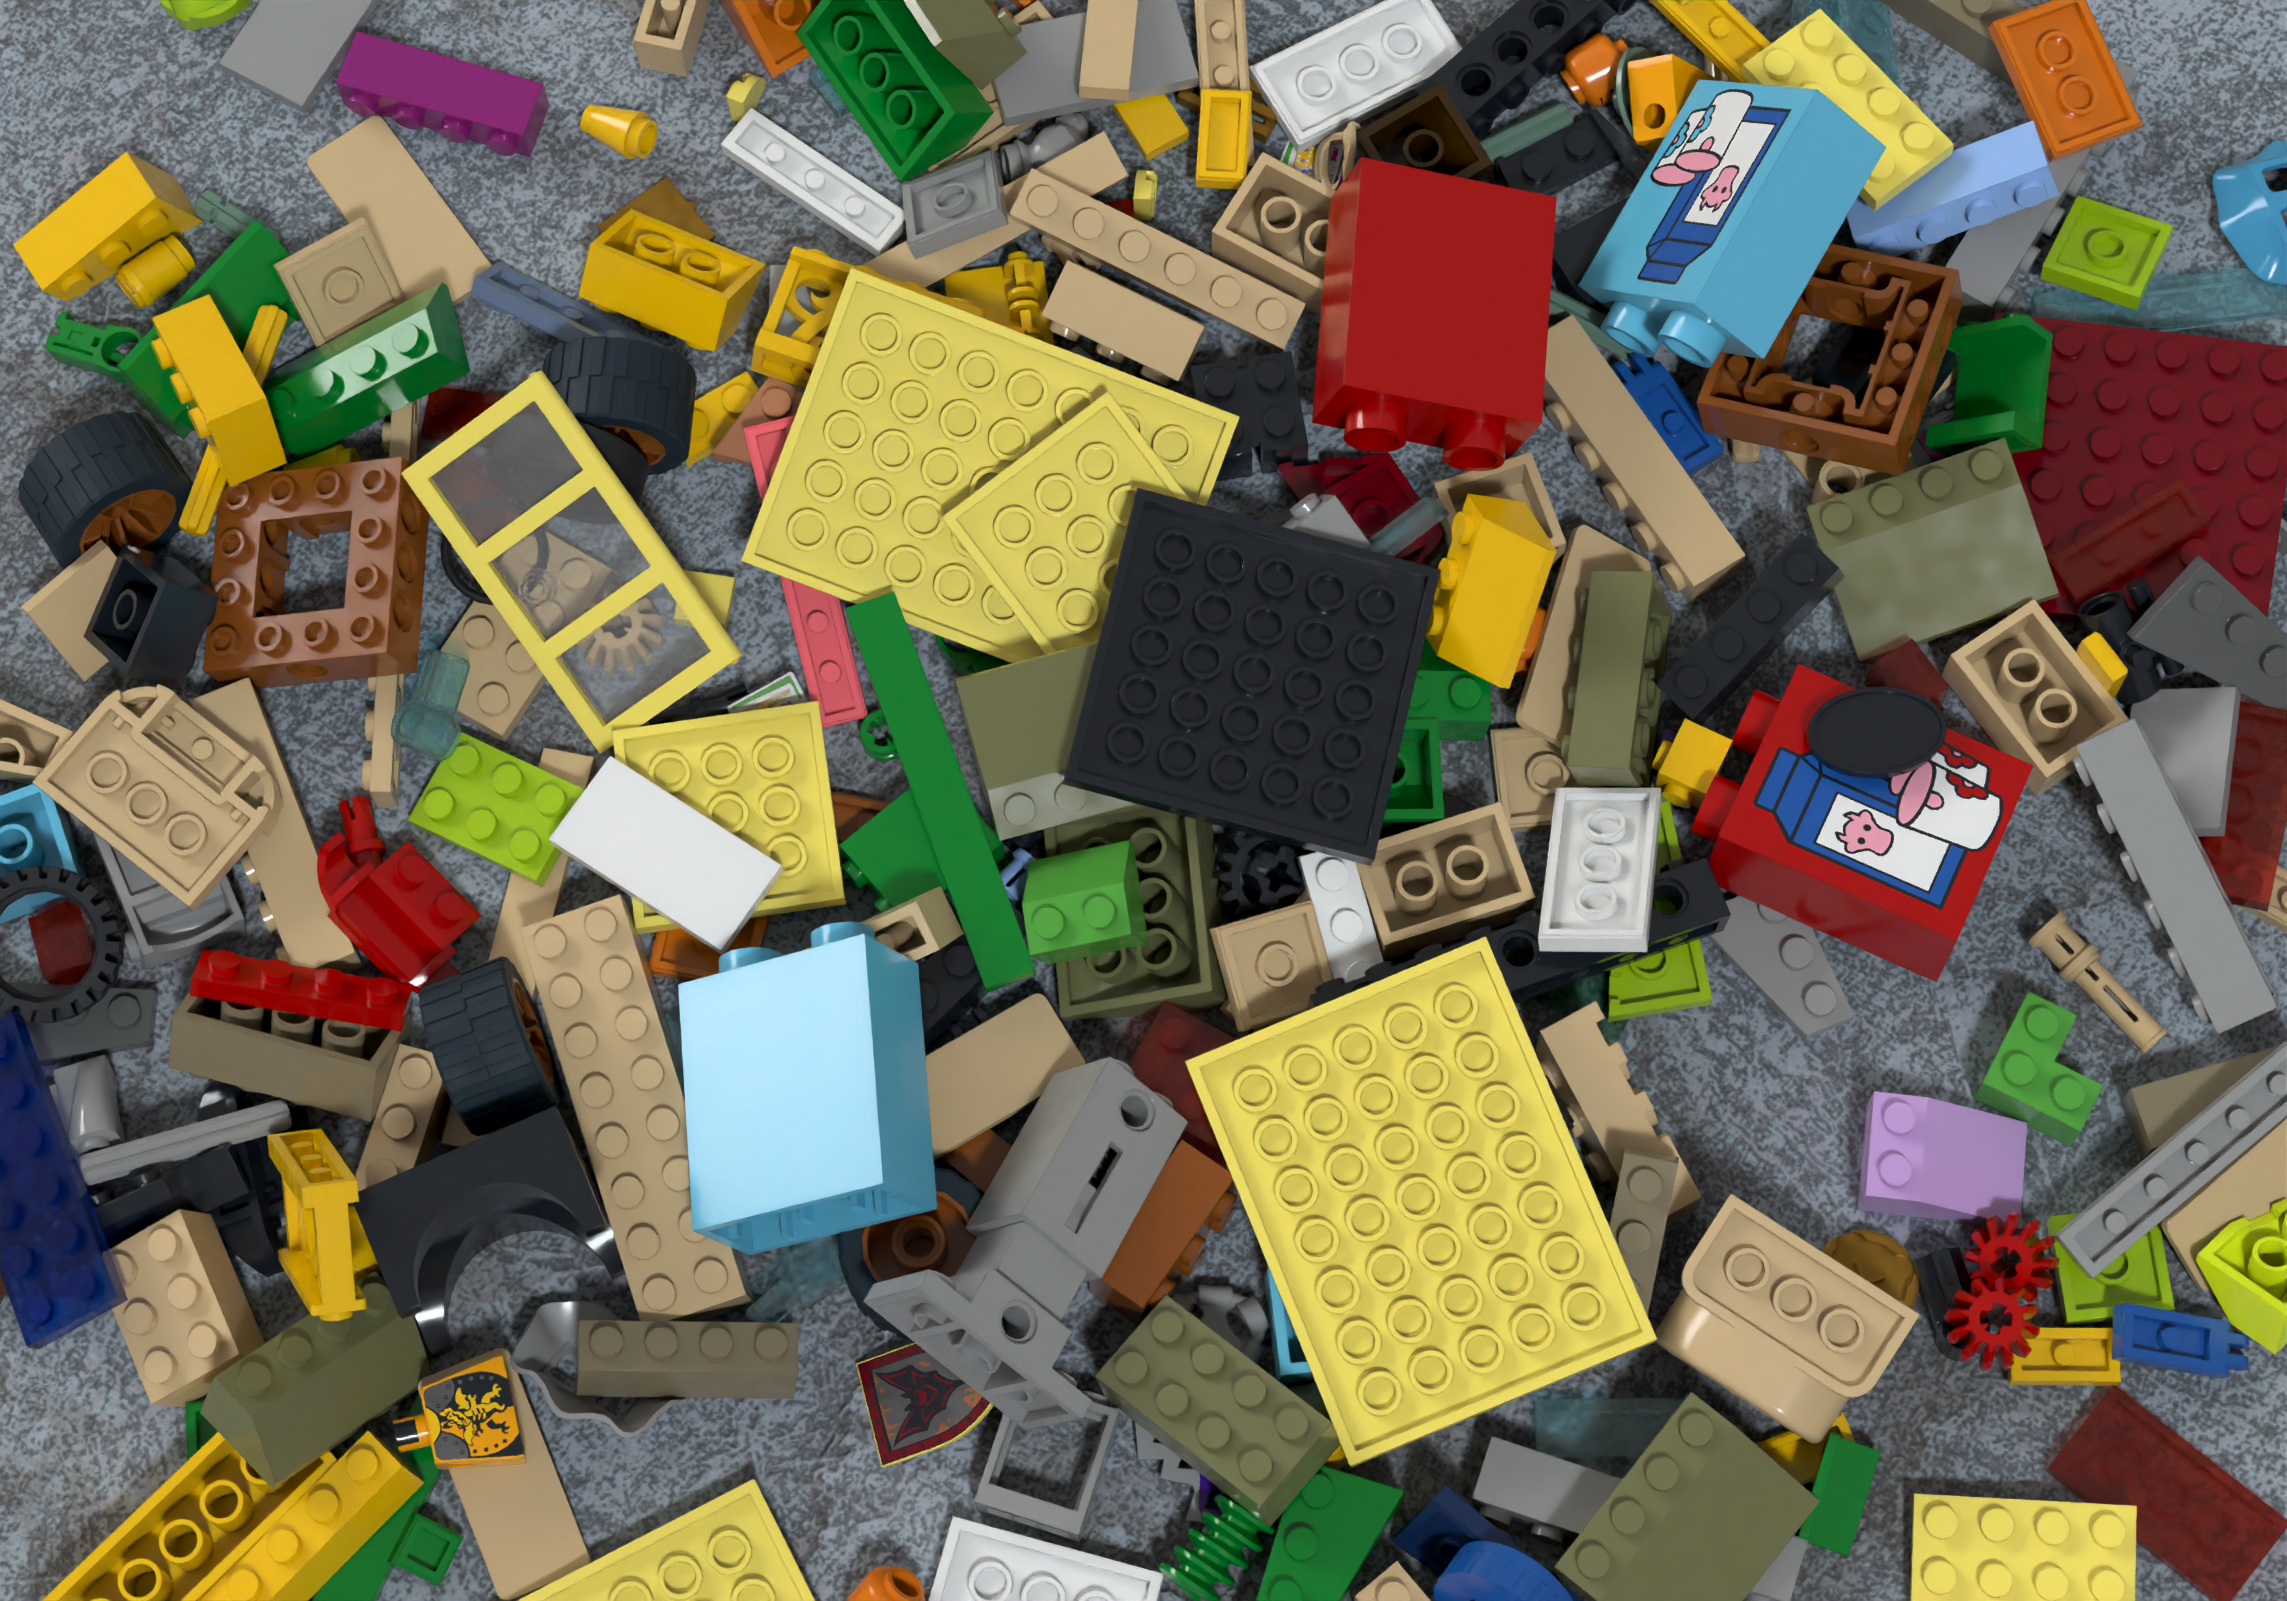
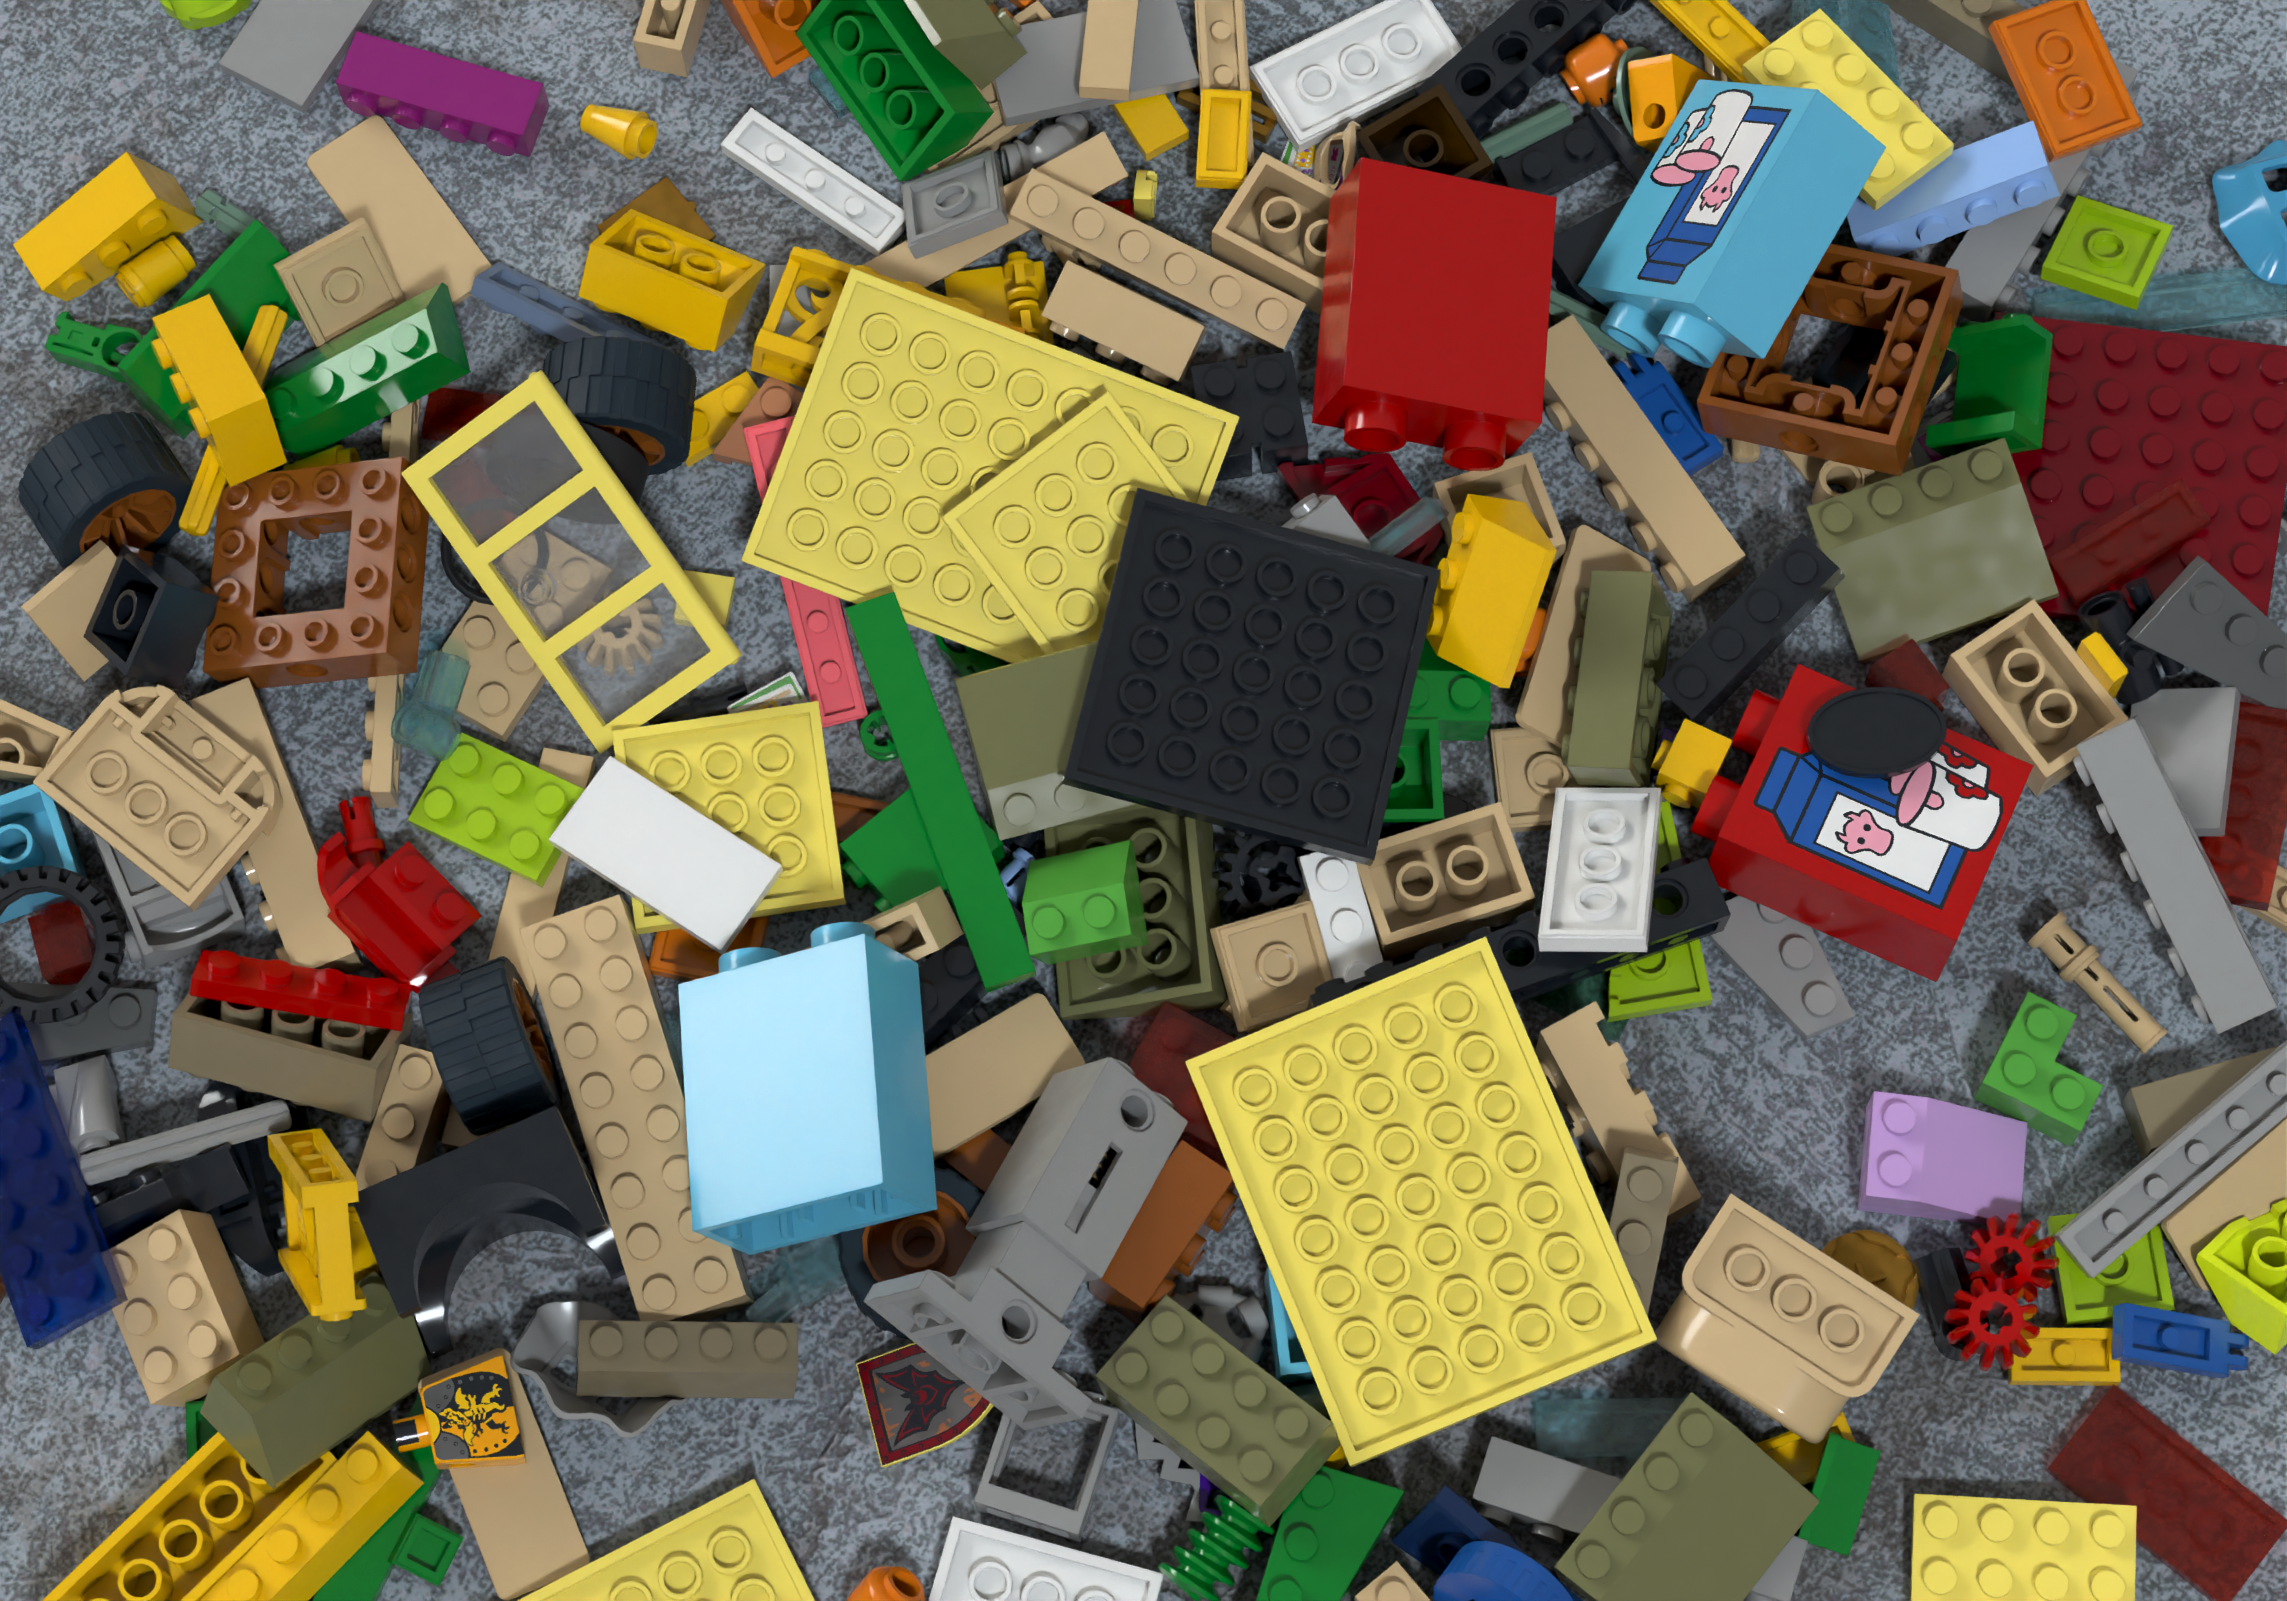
(744, 95): light yellow tile -> none

